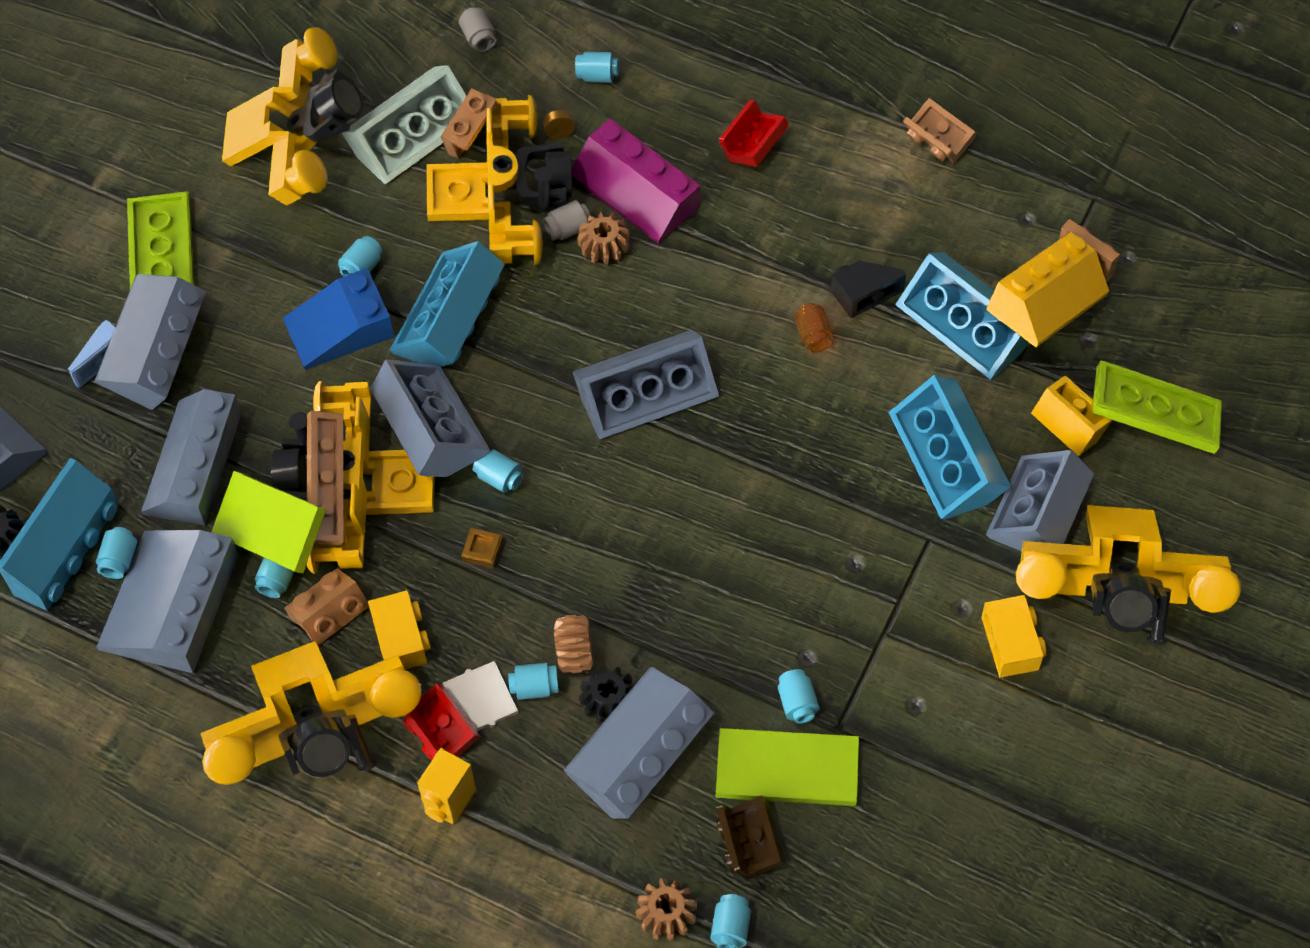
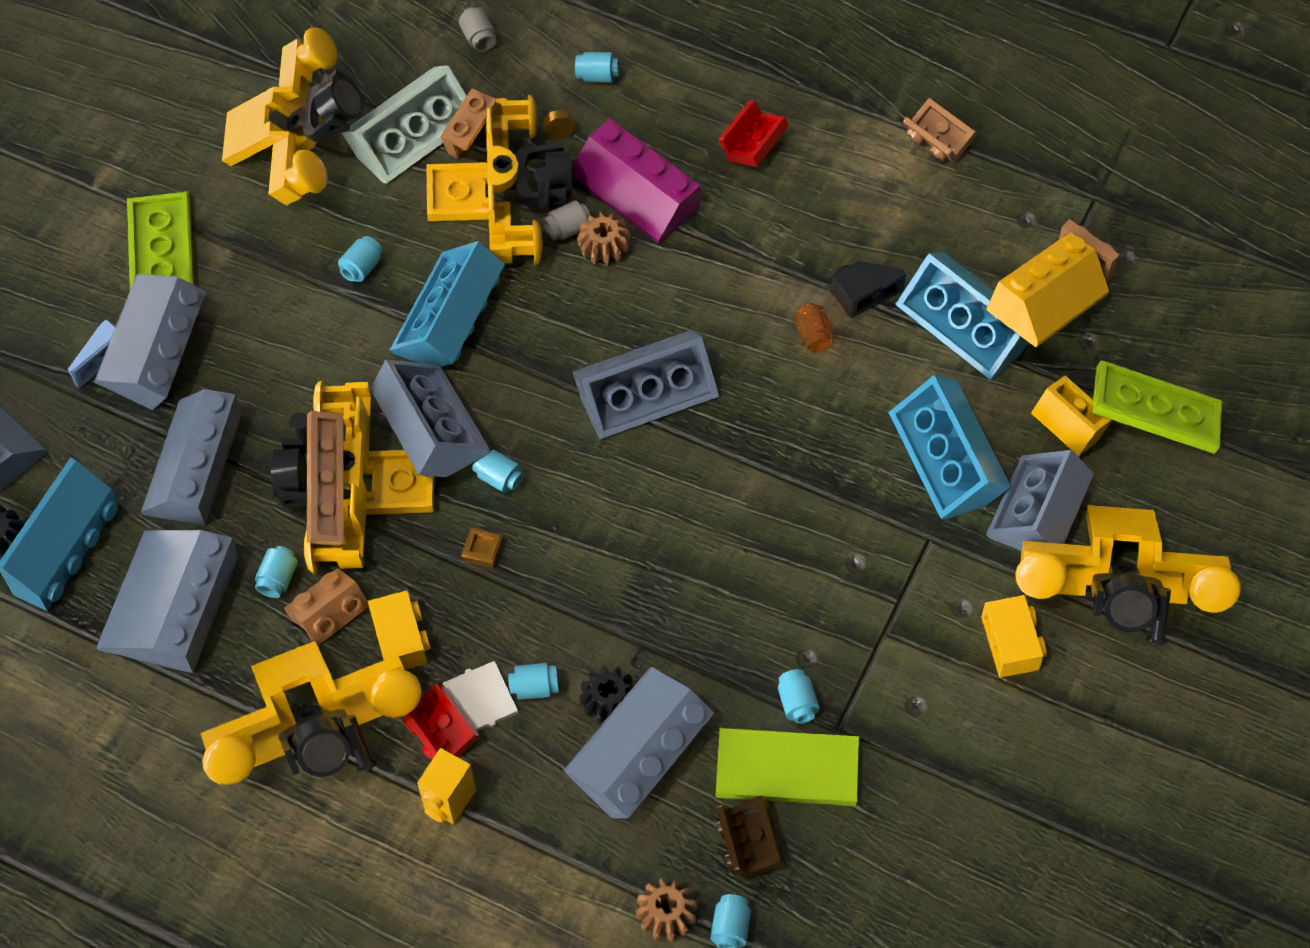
(116, 552): medium azure brick -> none
(269, 521): lime tile -> none
(339, 320): blue slope -> none
(573, 644): medium nougat gear -> none

